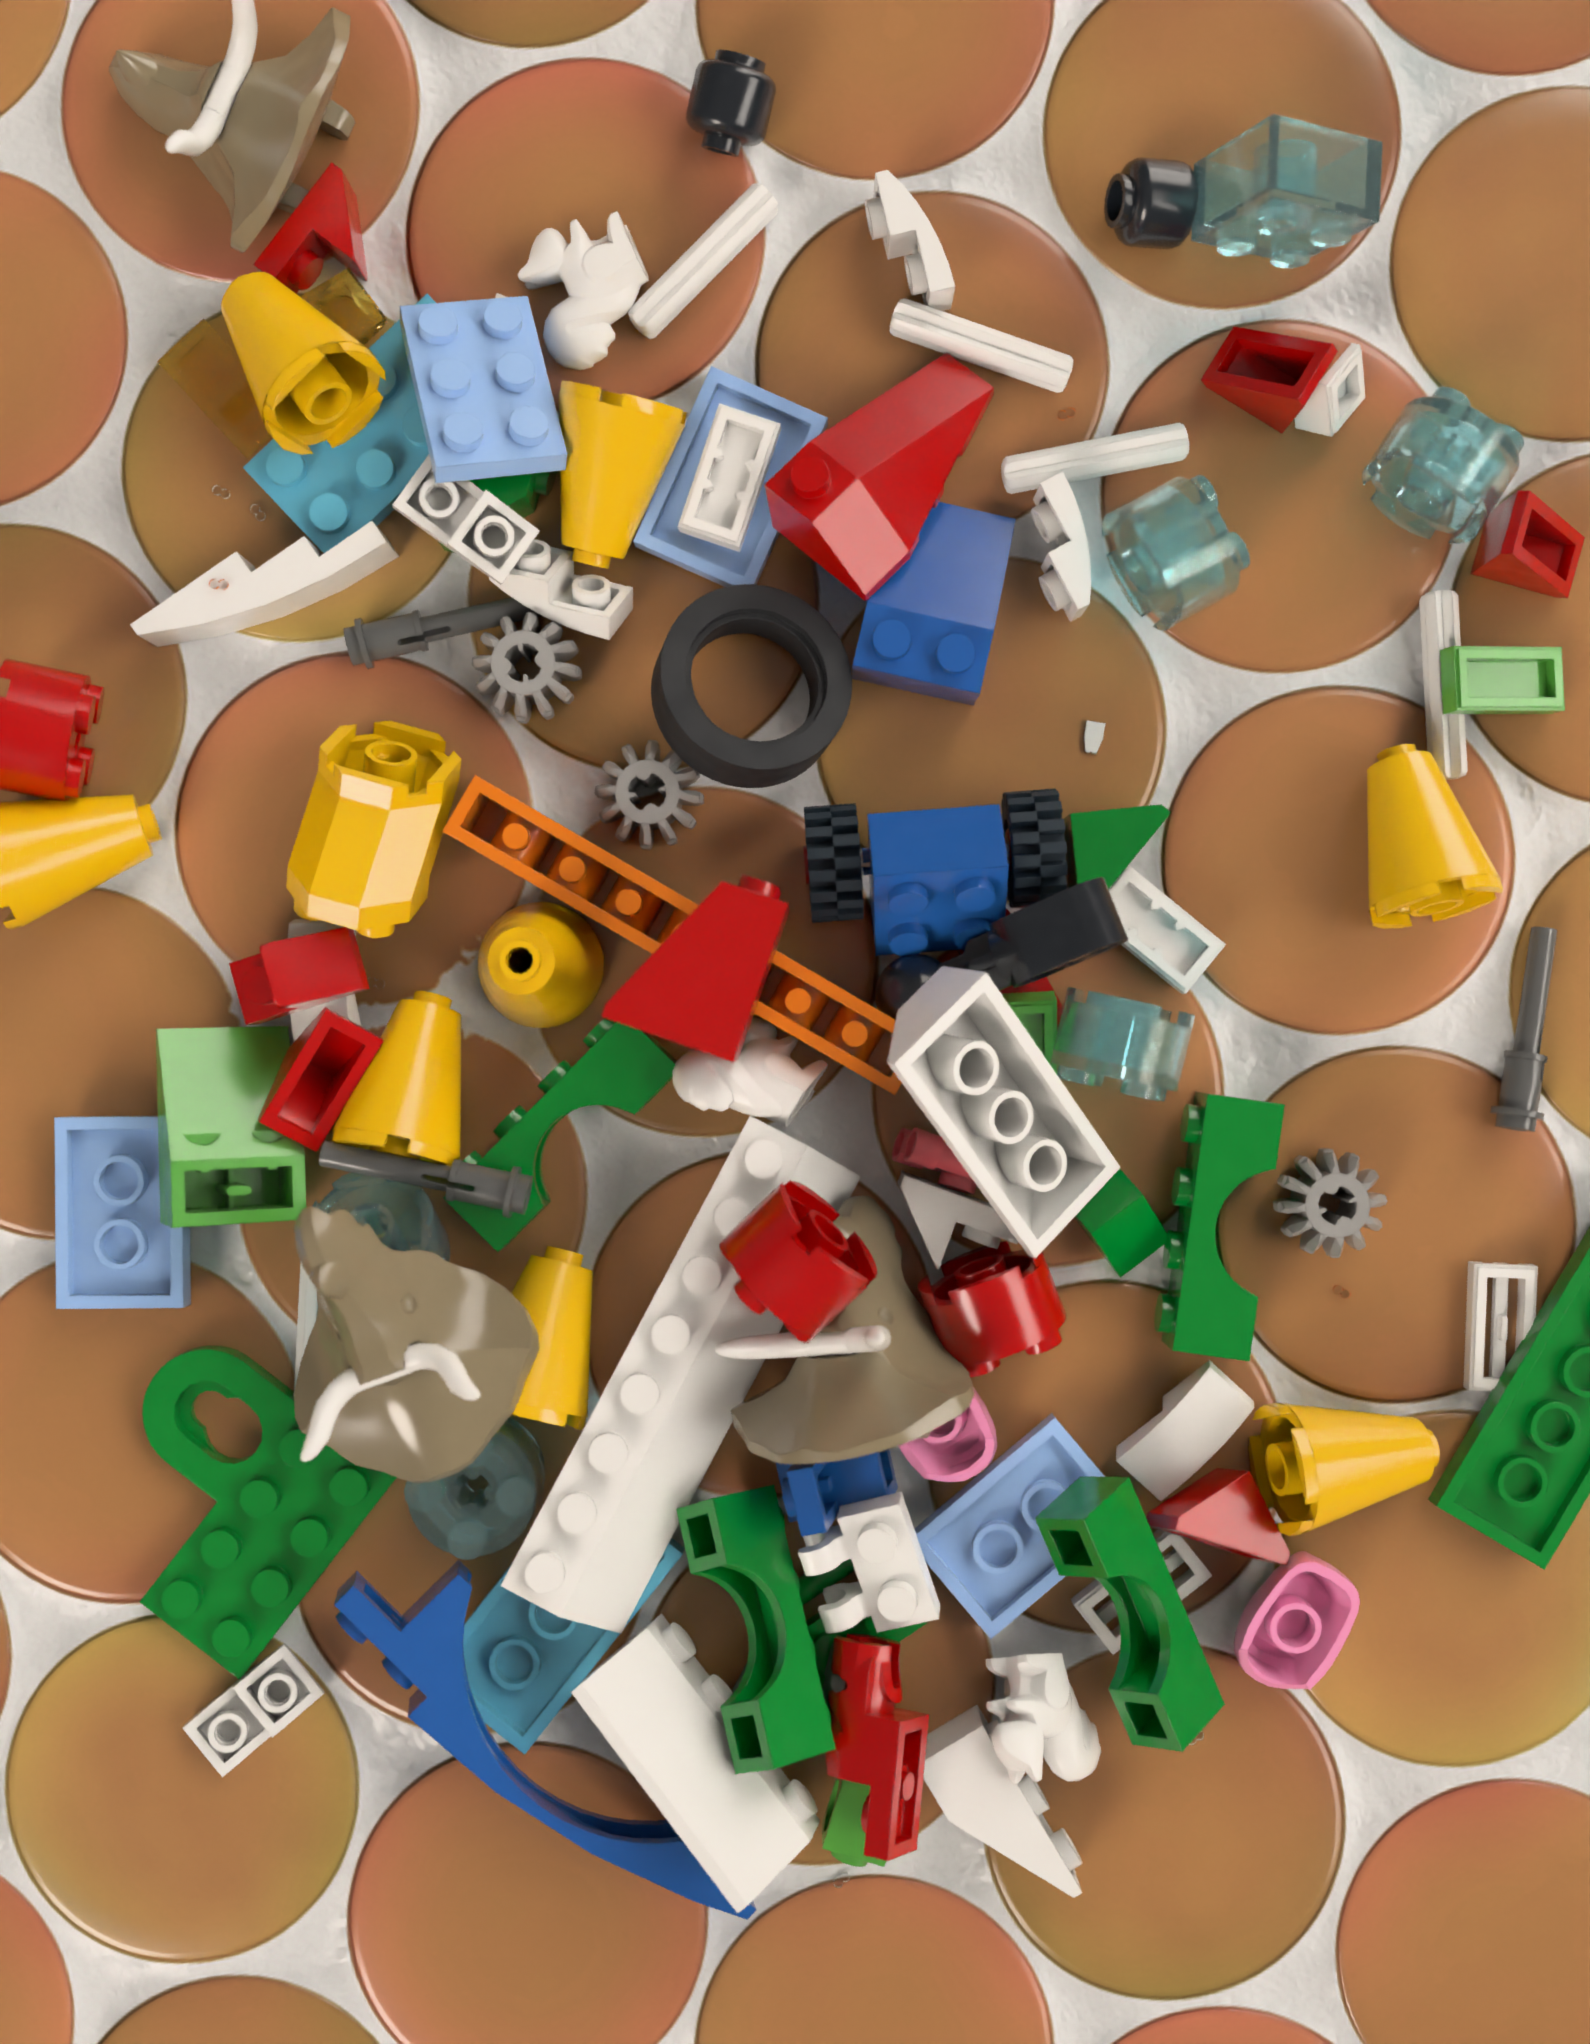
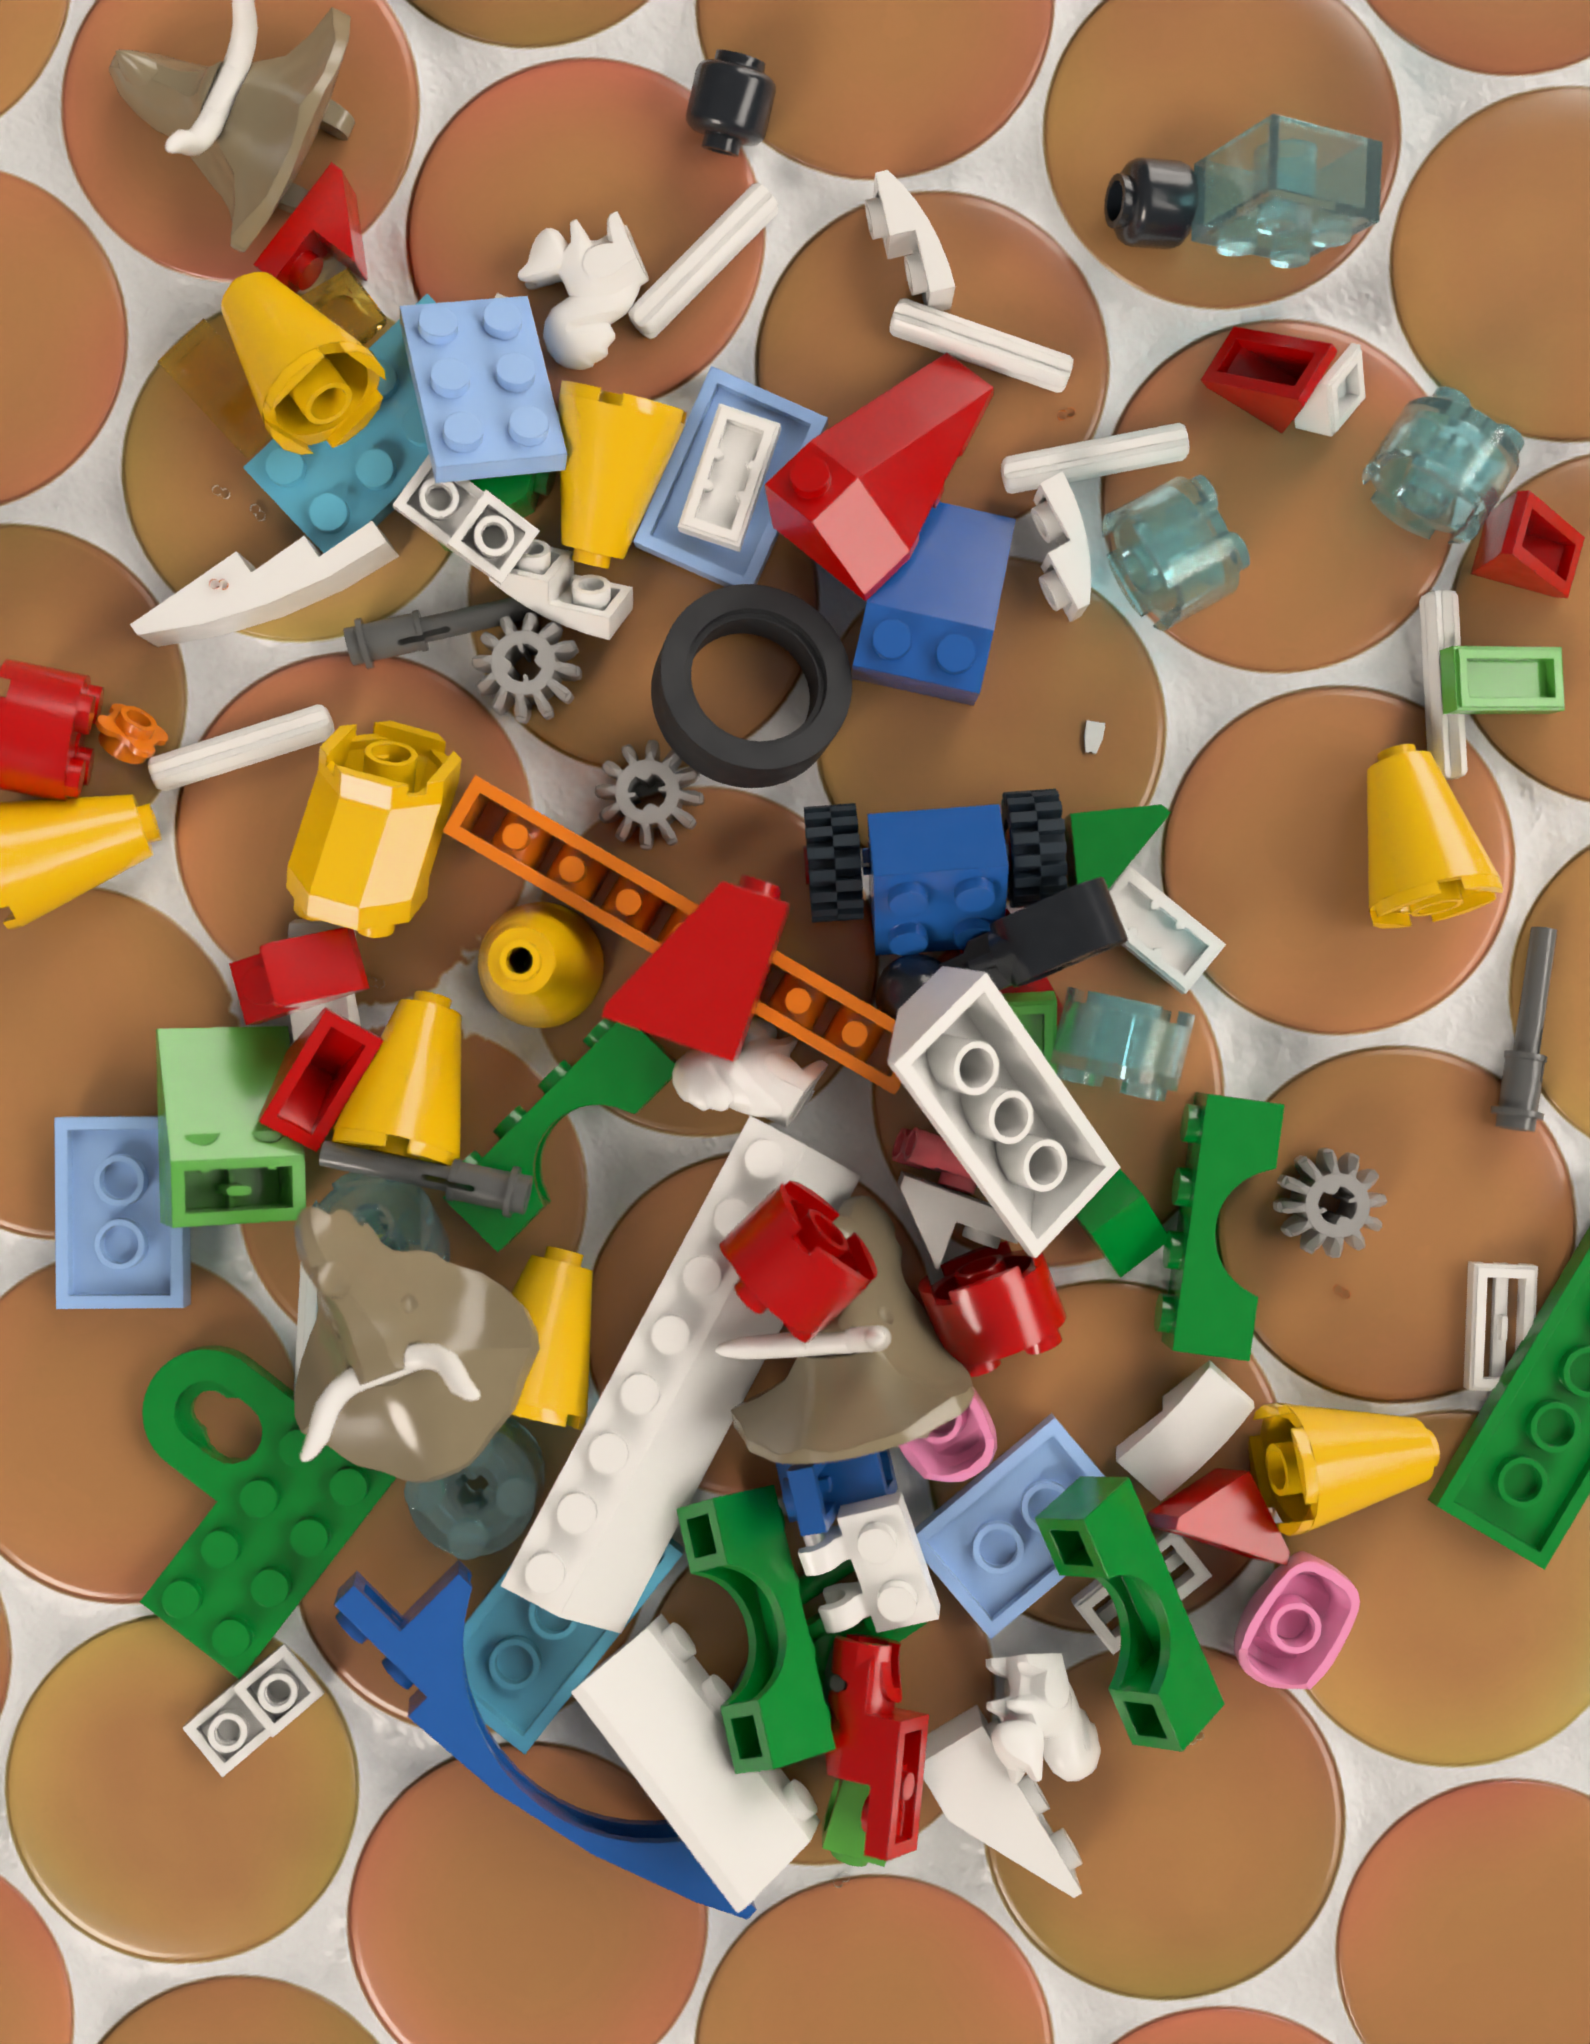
(129, 733): none -> orange plate
(241, 748): none -> white axle

